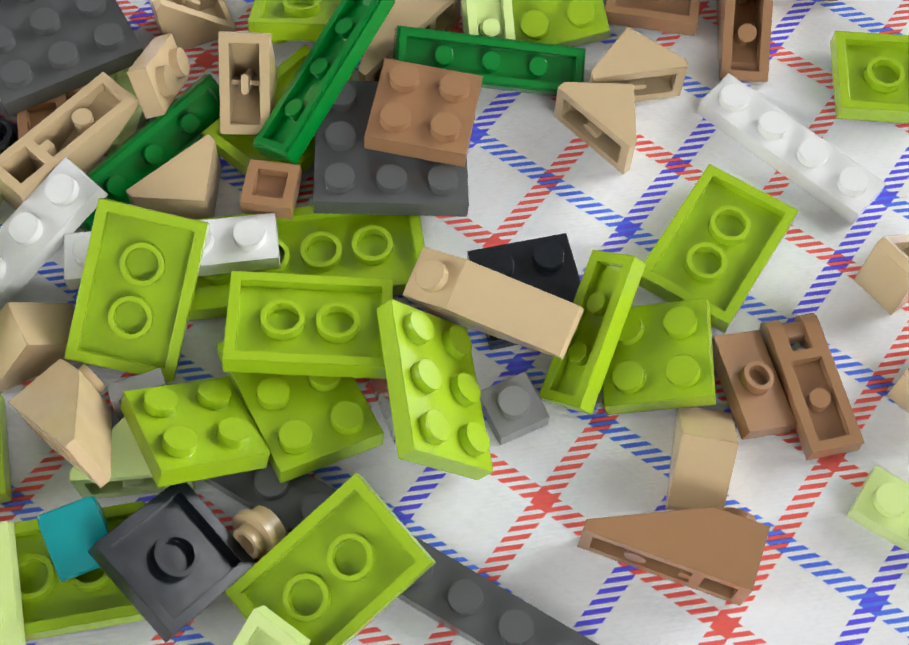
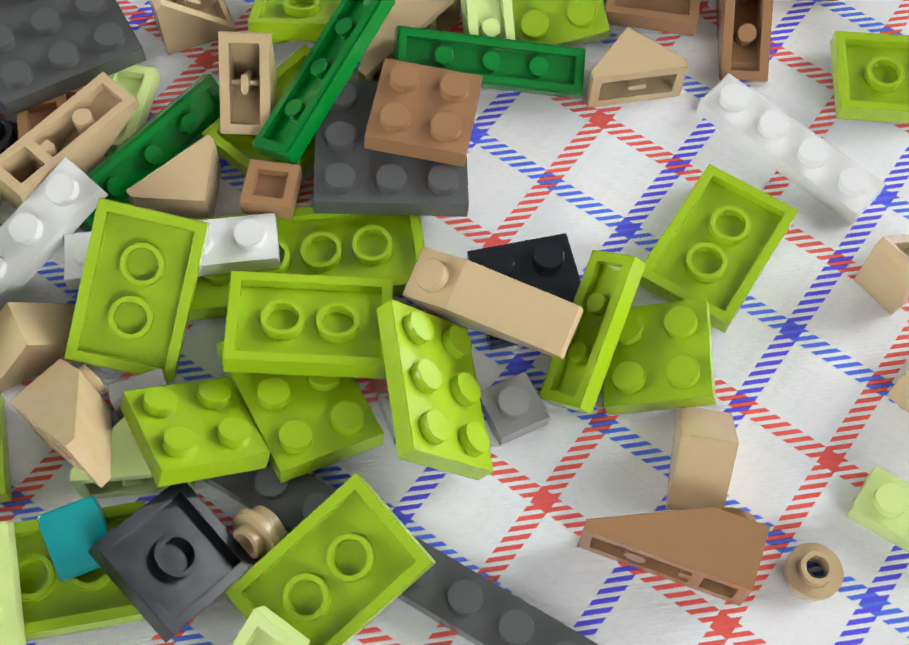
(159, 75): tan plate -> none
(601, 118): tan slope -> none
(751, 385): medium nougat plate -> none
(802, 582): none -> tan plate
(812, 387): medium nougat plate -> none

